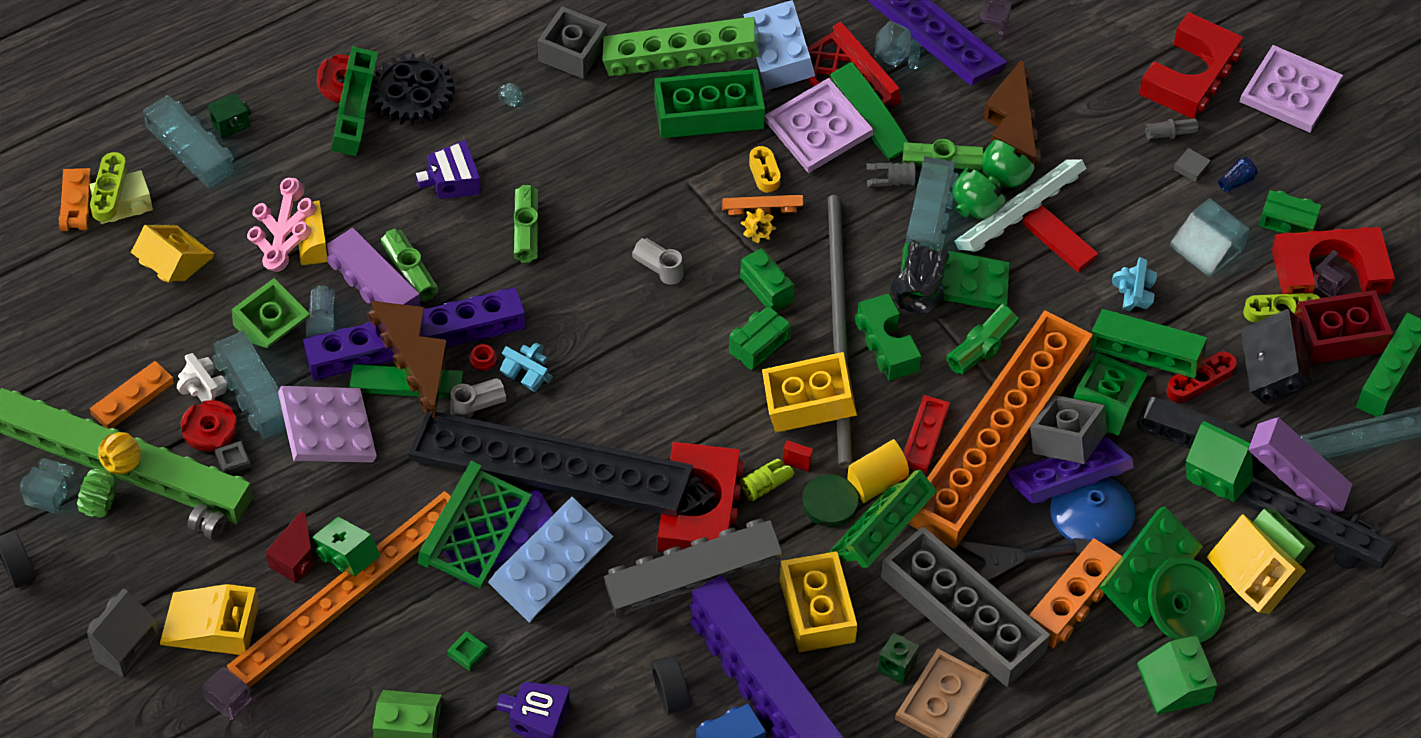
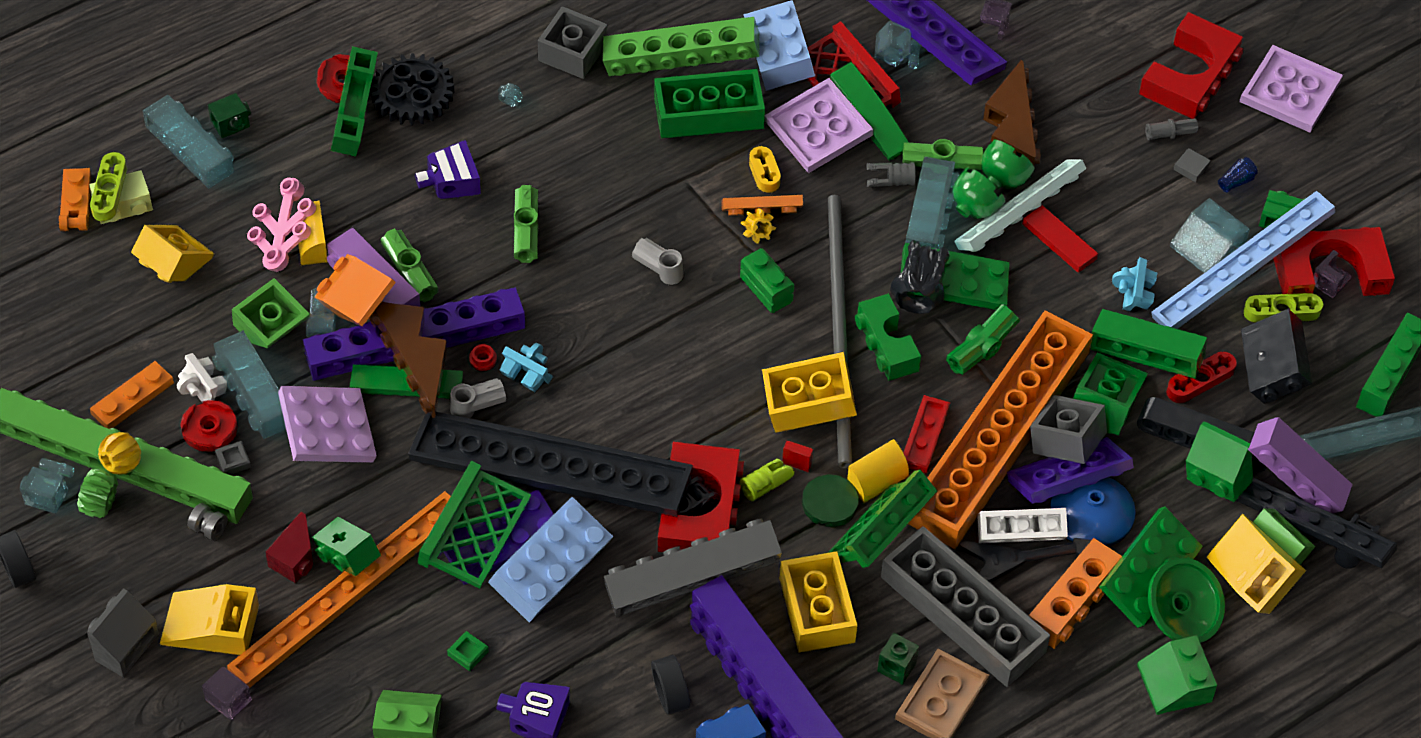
(353, 289): none -> orange slope
(759, 337): green brick -> none
(1022, 525): none -> white brick
(1244, 261): none -> light blue plate
(1344, 326): dark red brick -> none

